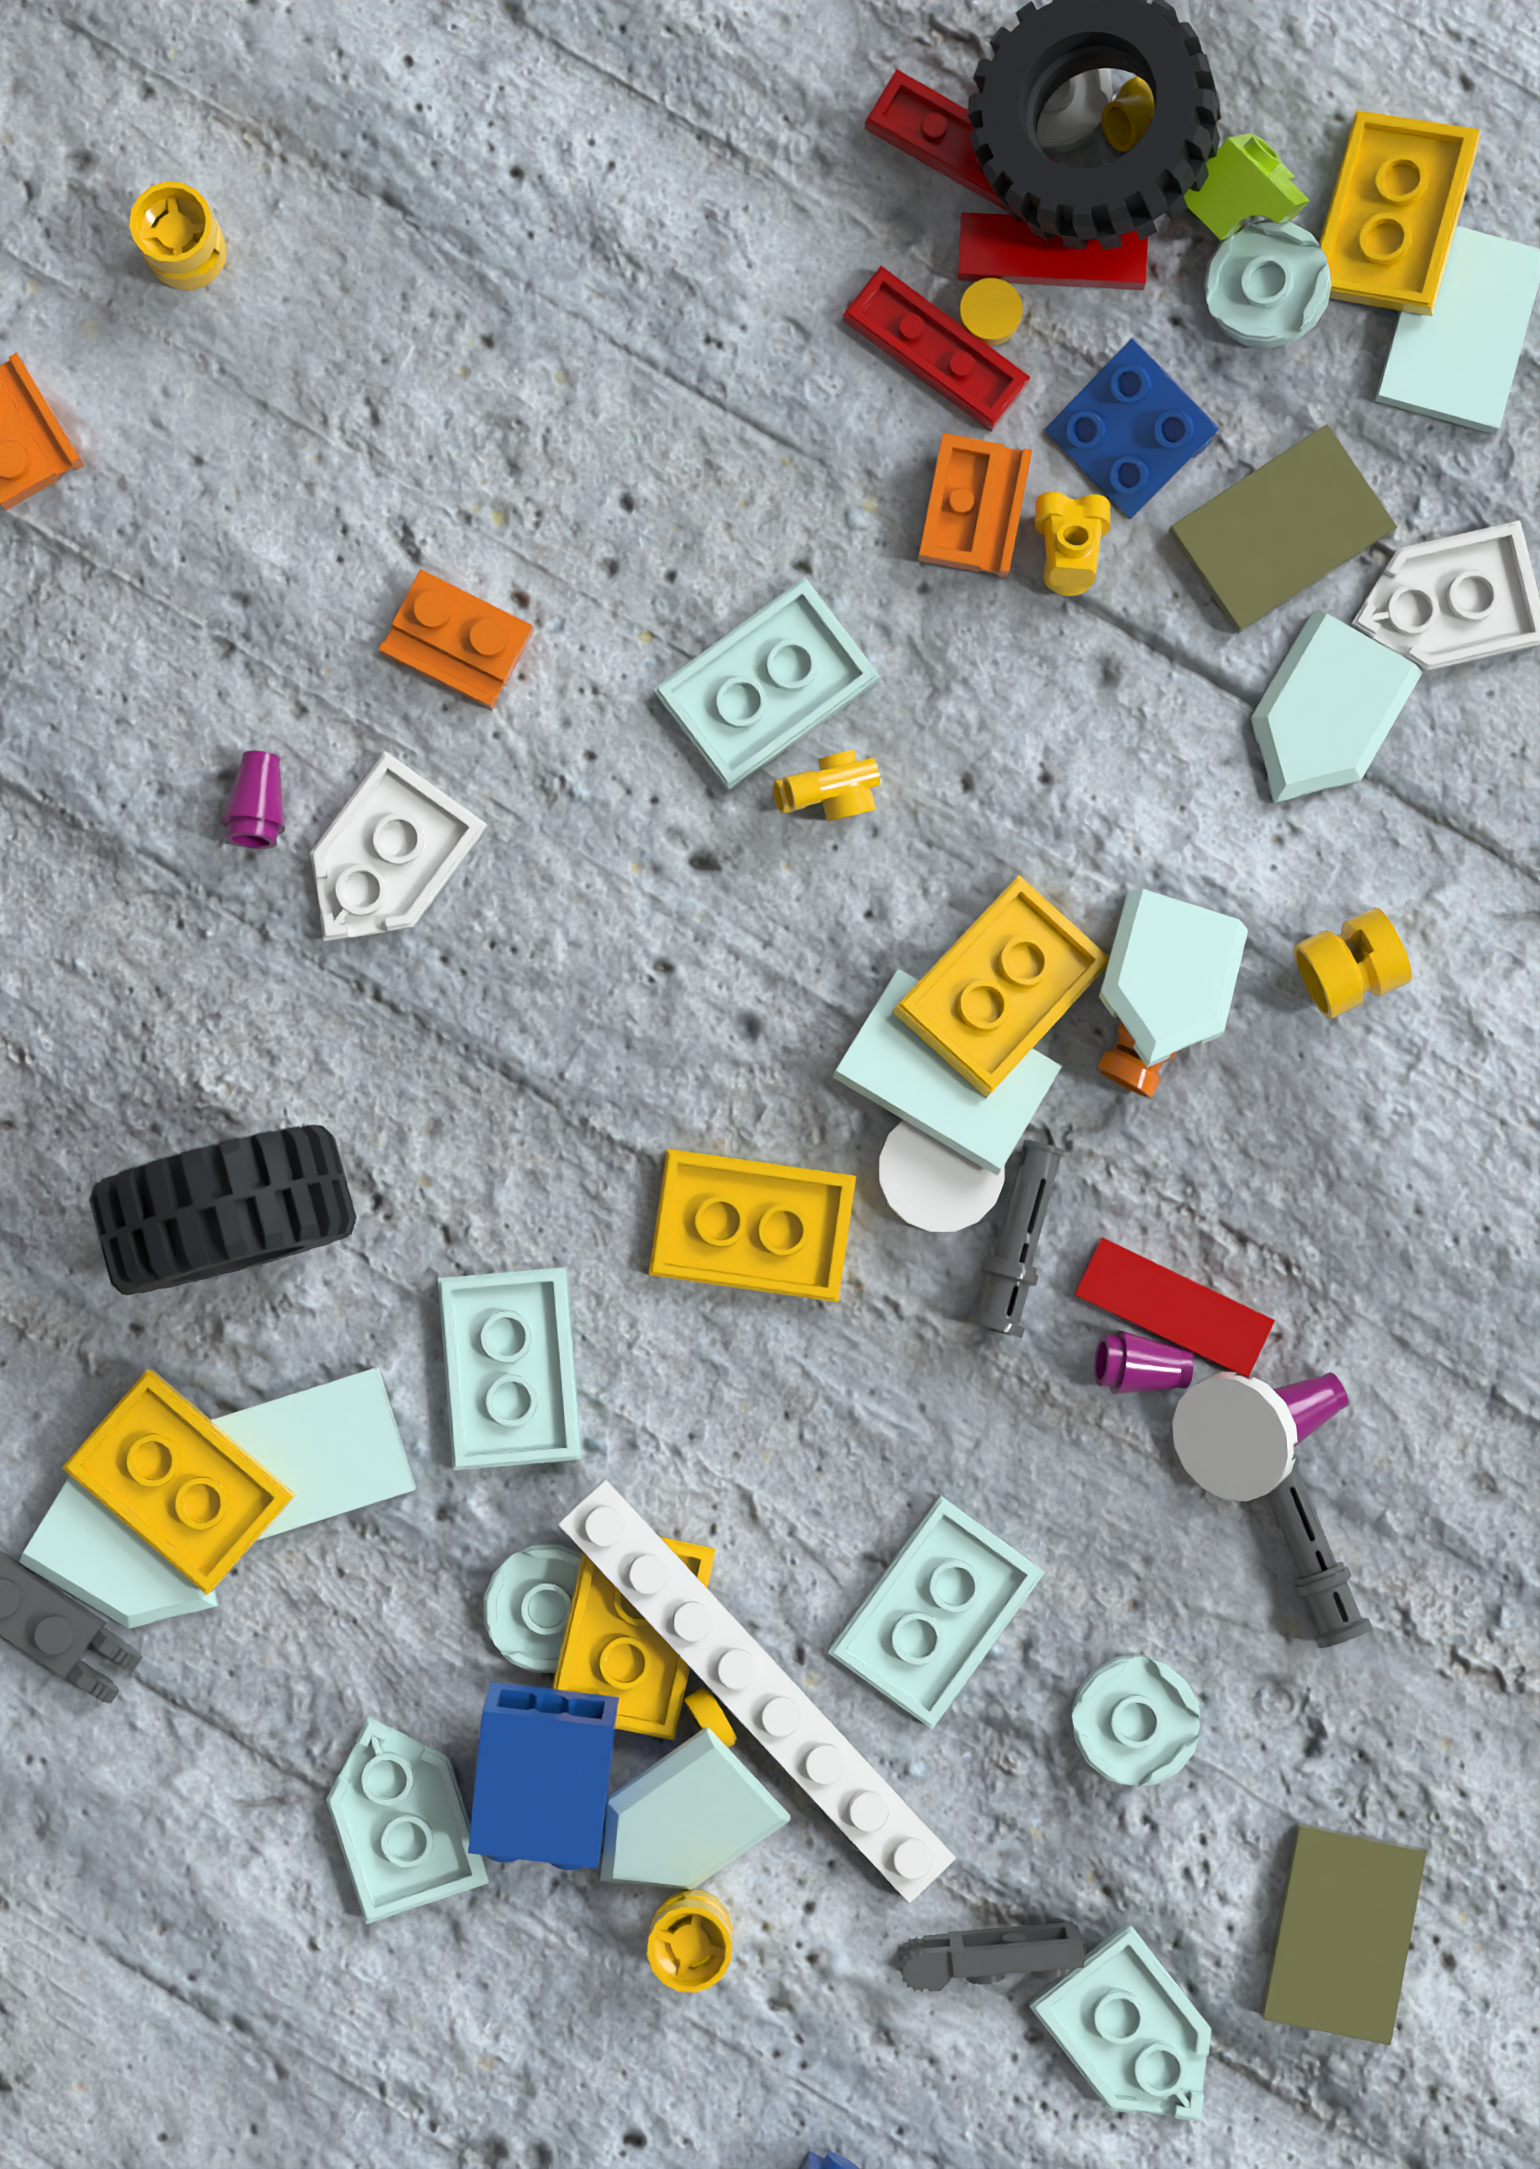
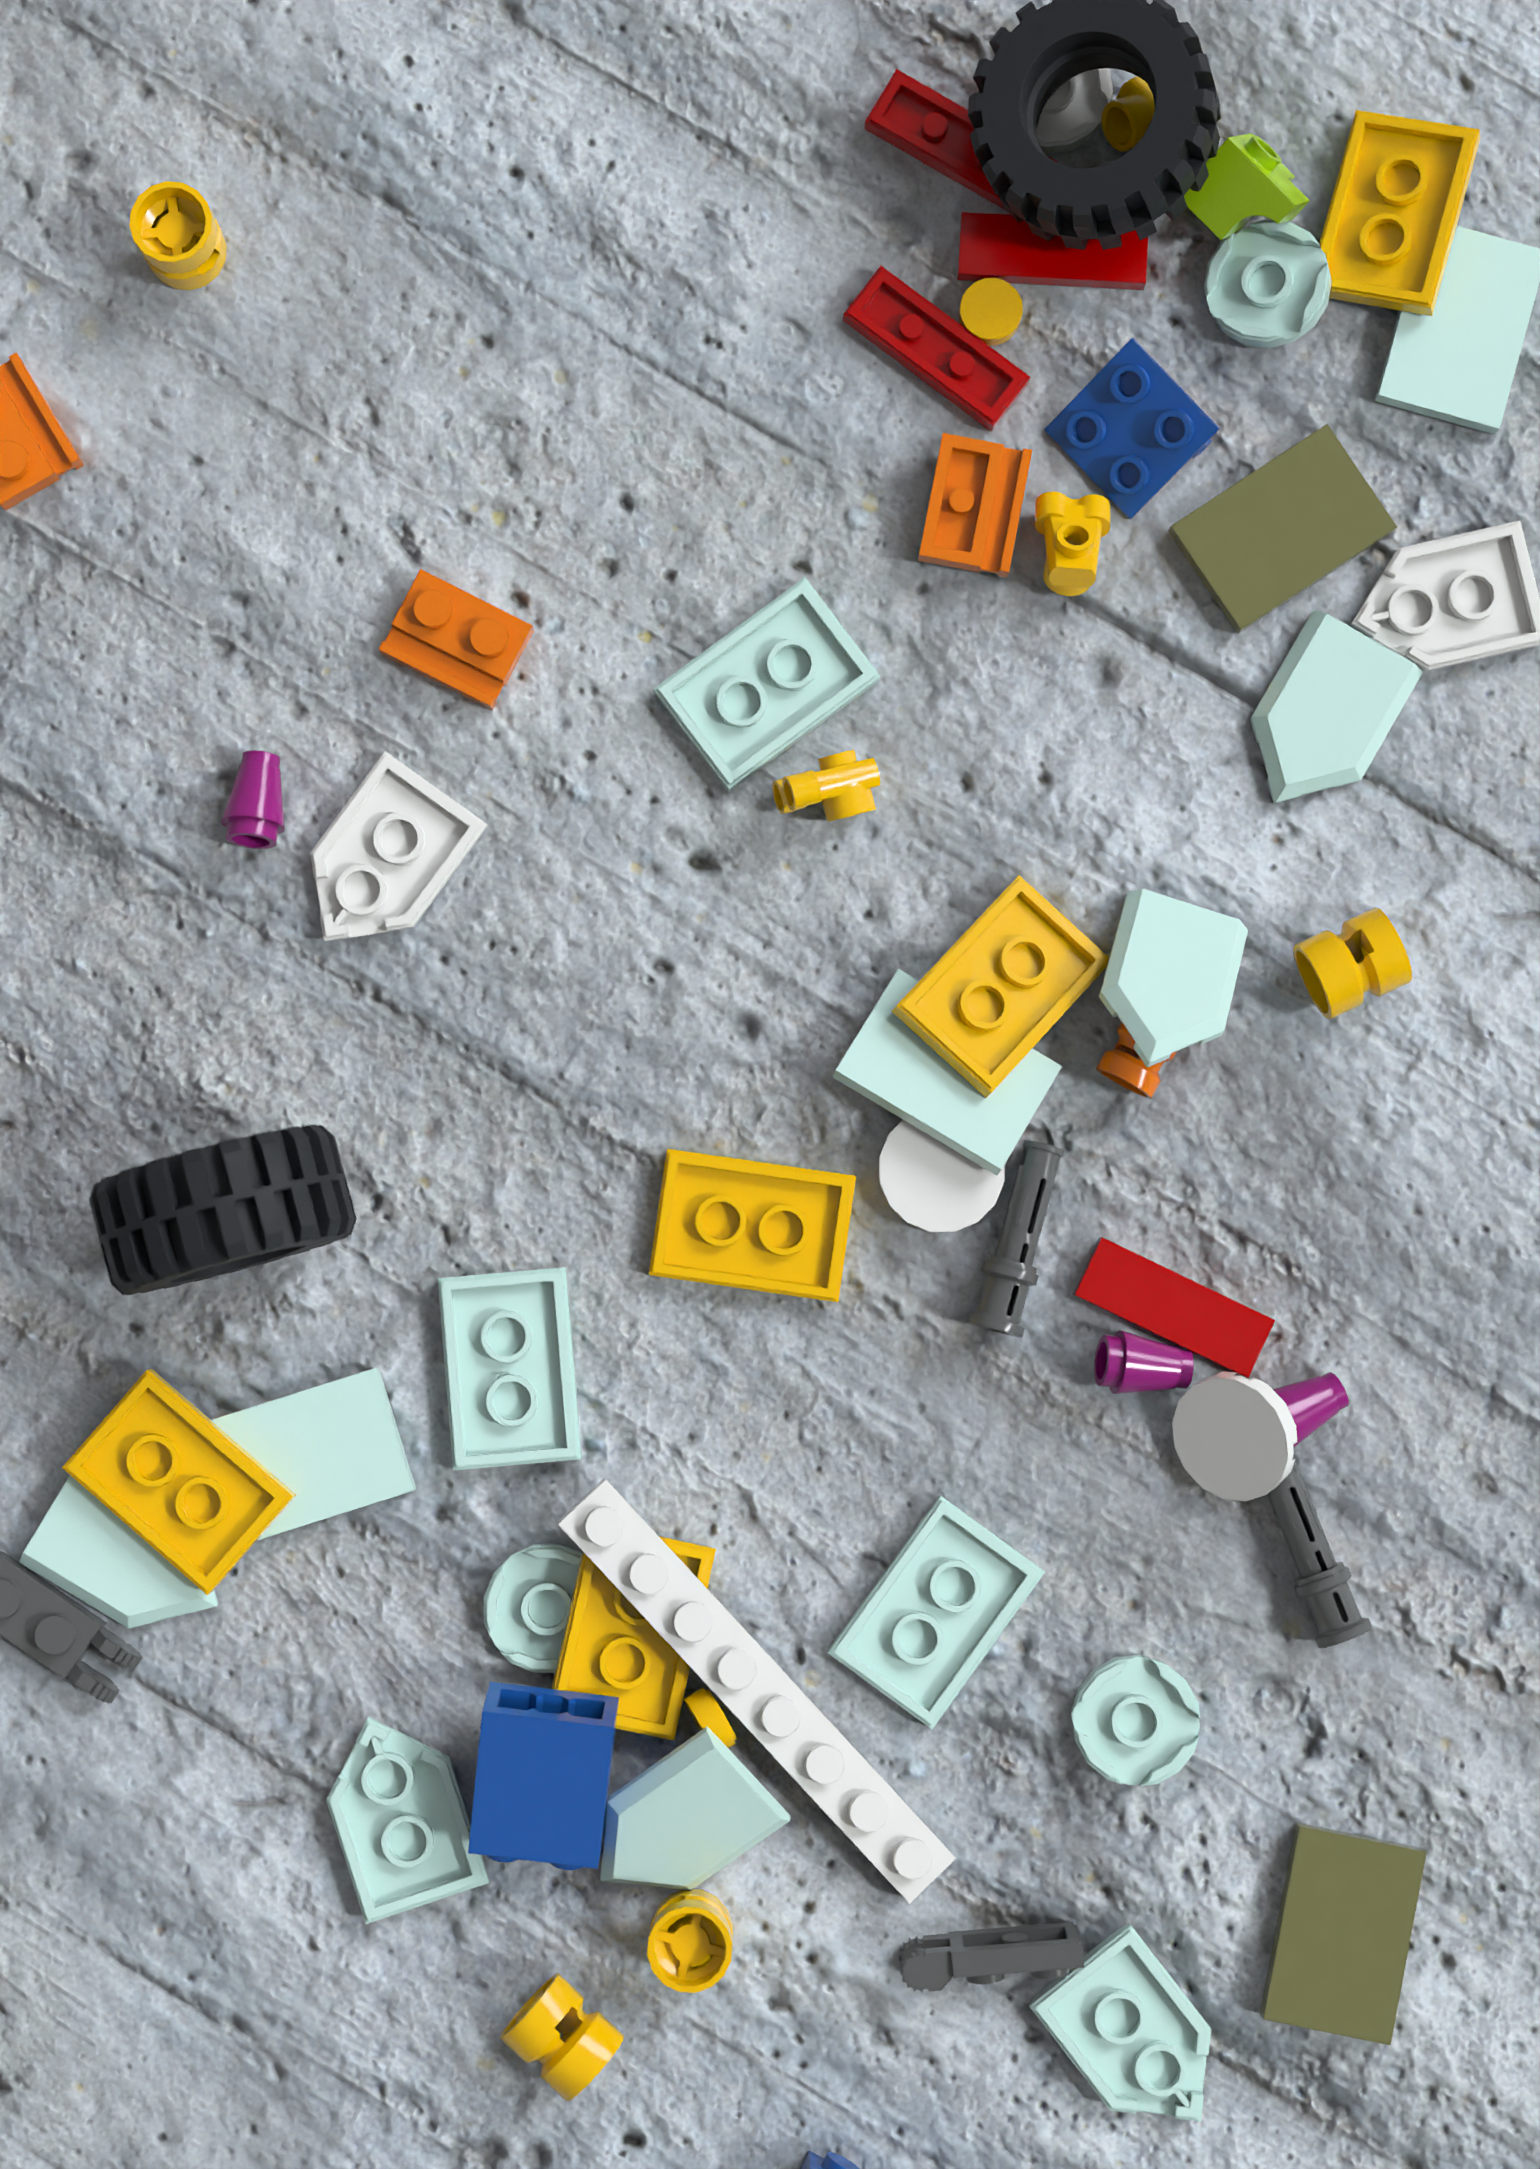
(579, 2054): none -> yellow wheel

